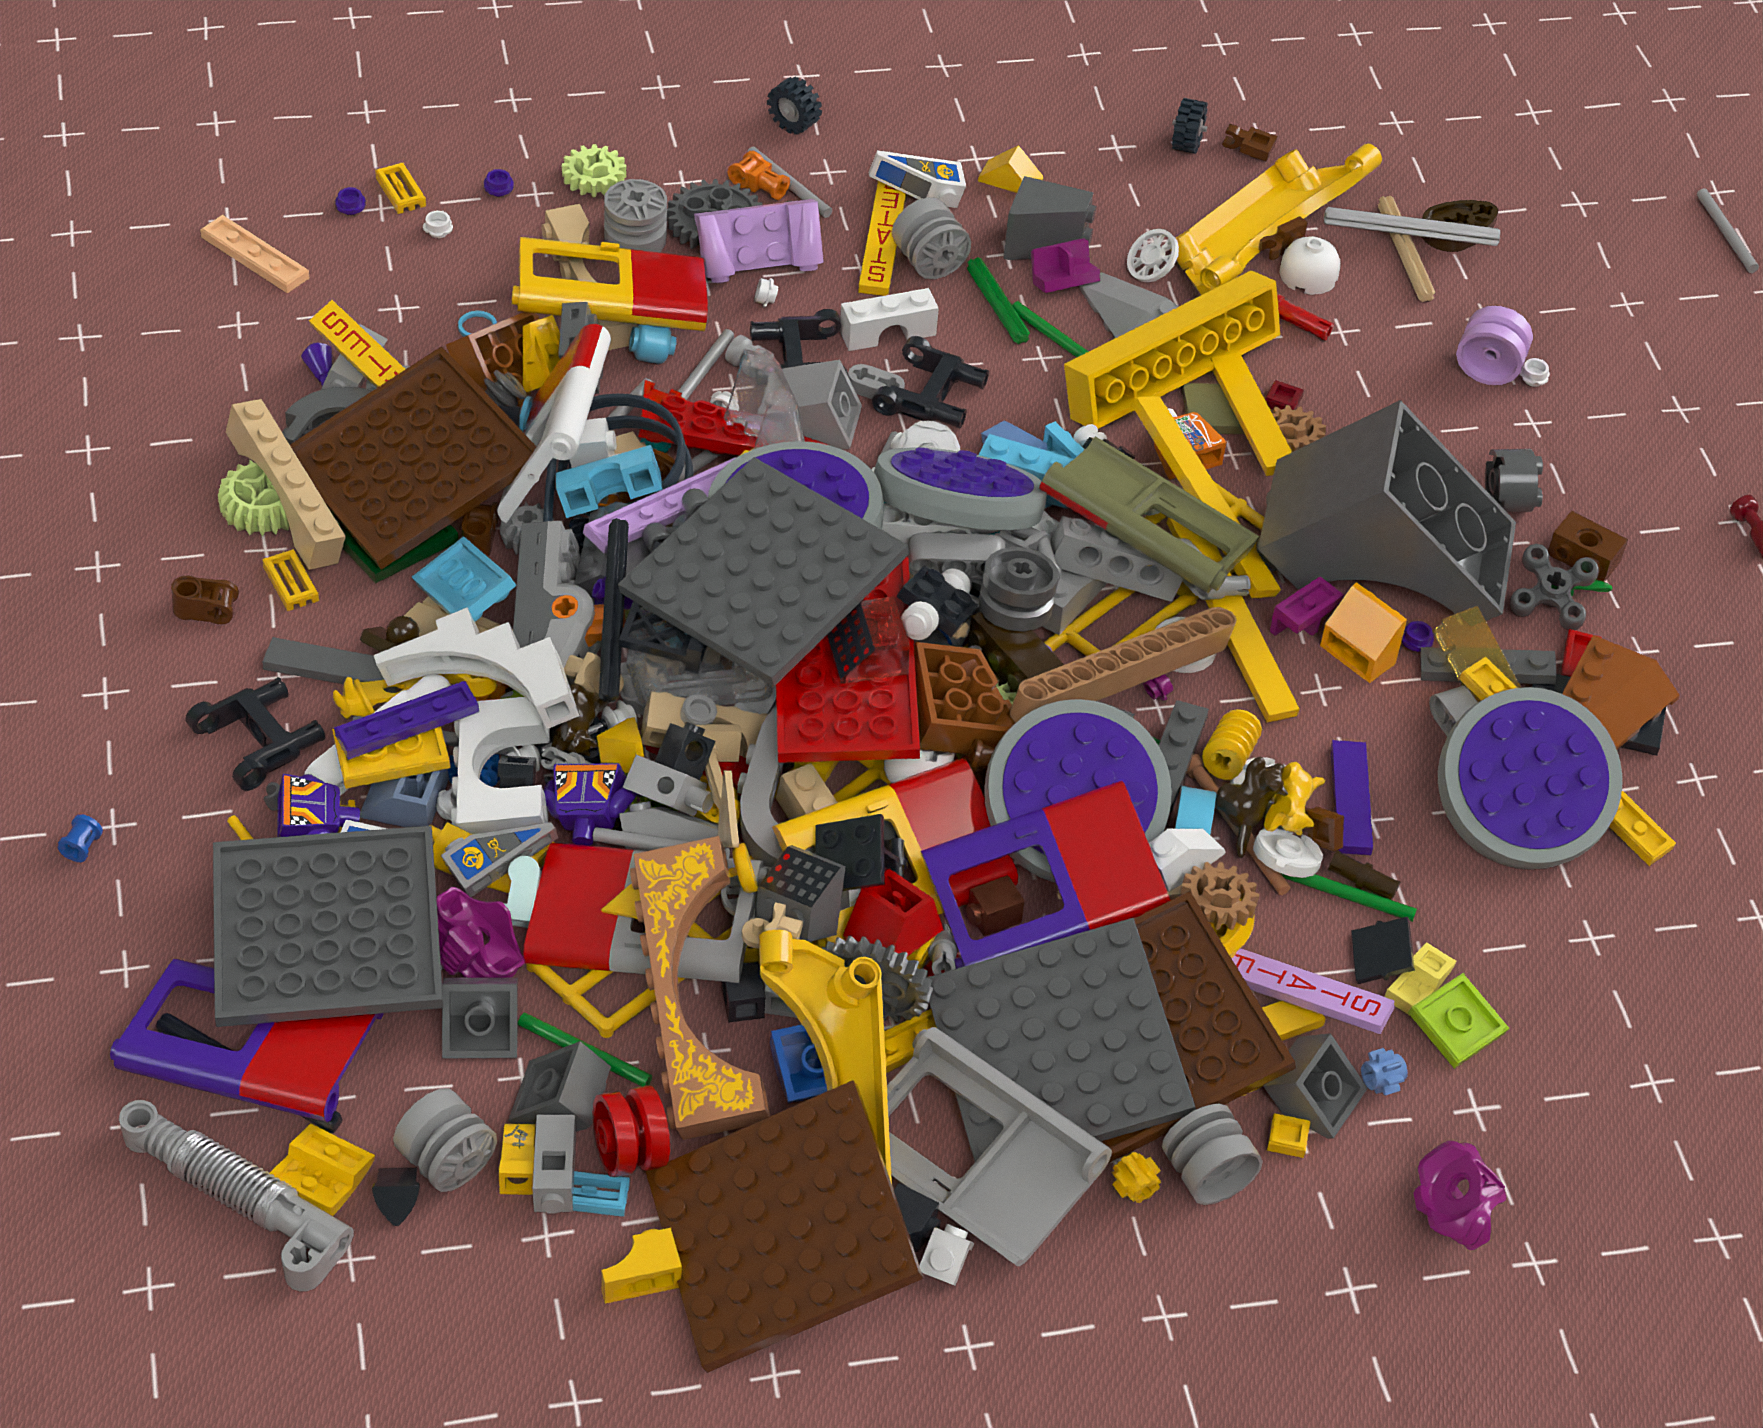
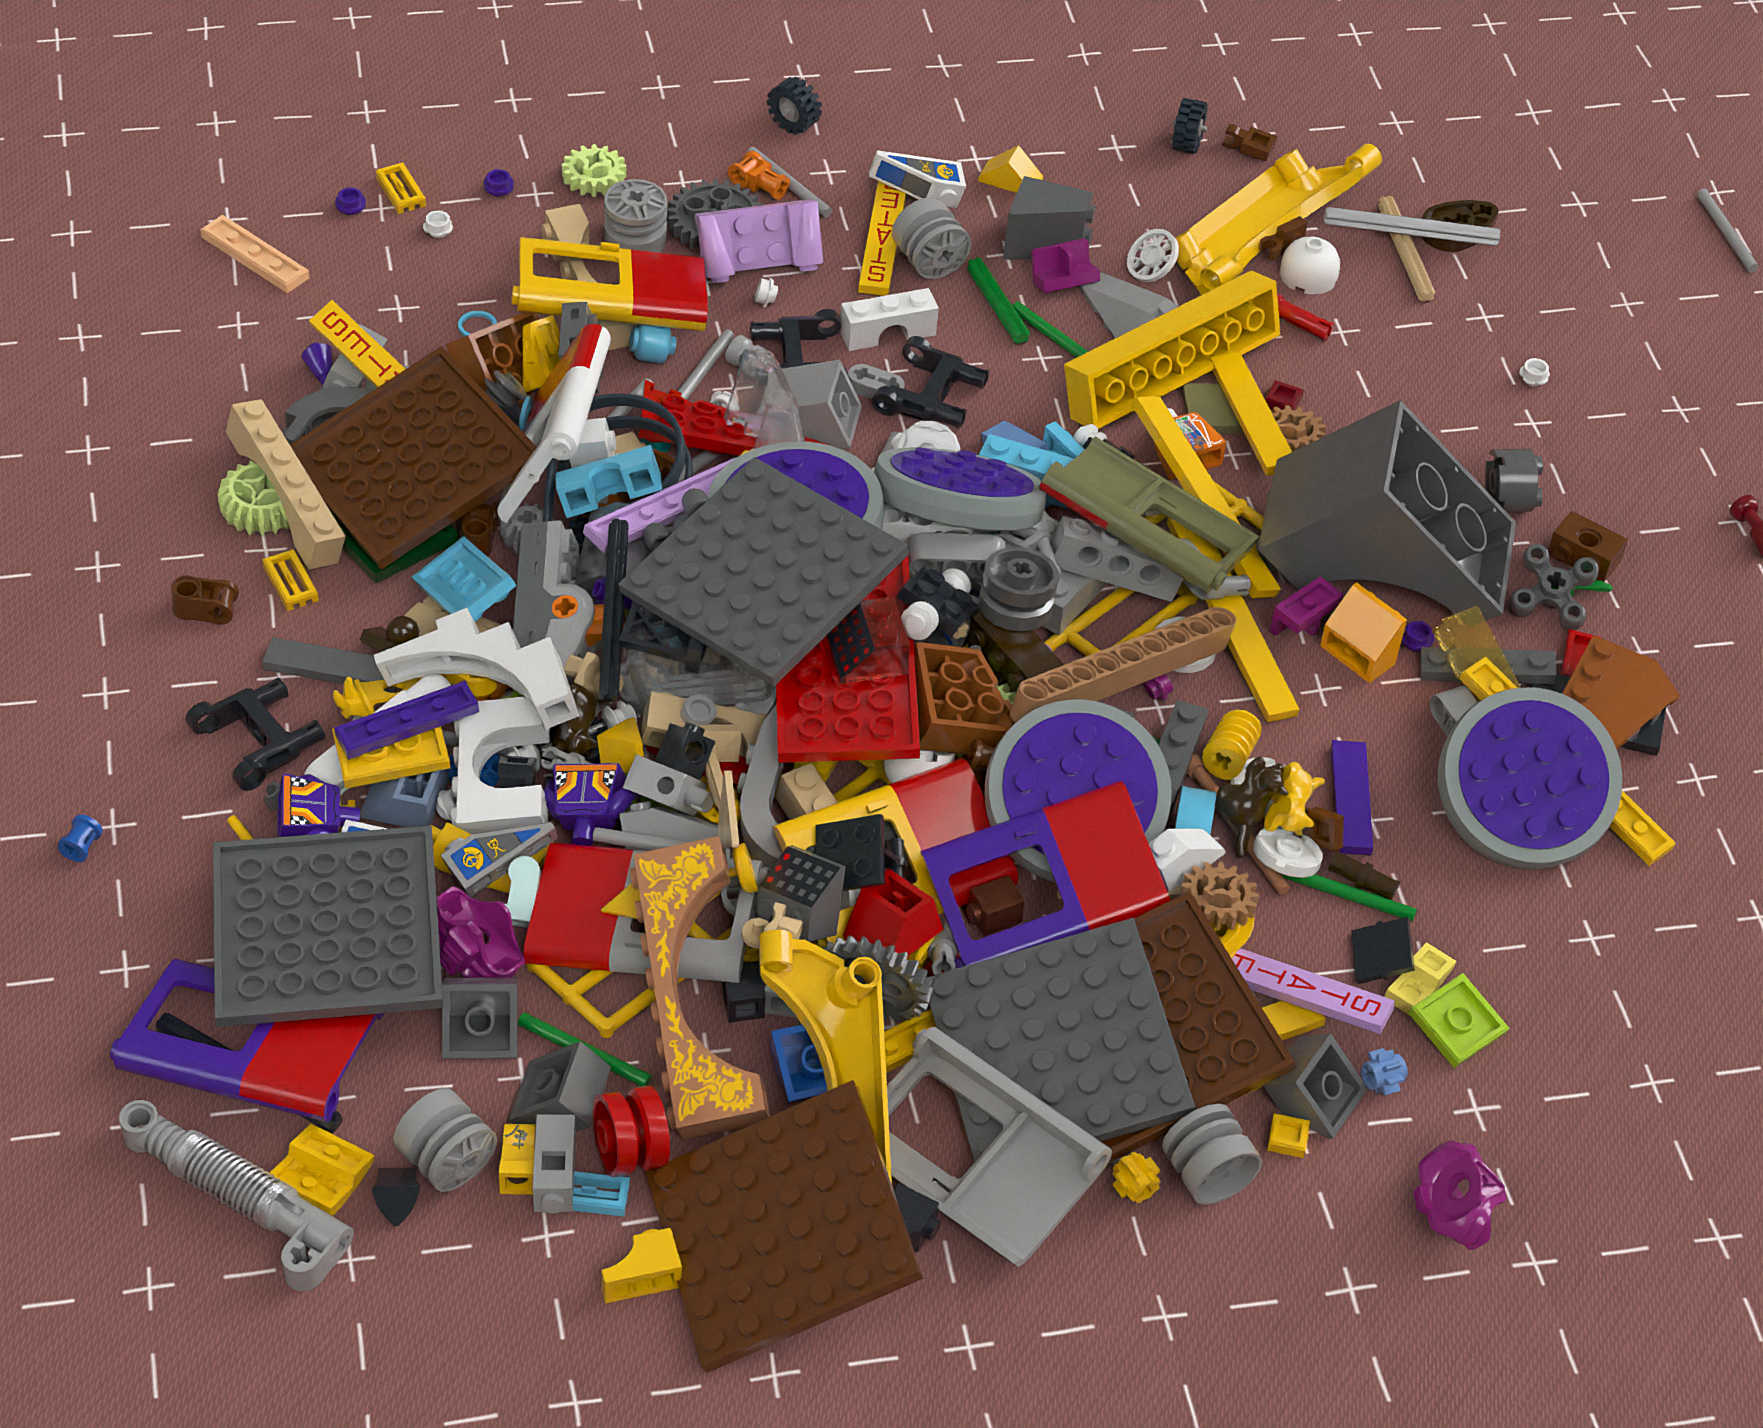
(946, 1254): white bracket -> none
(1494, 345): lavender wheel -> none

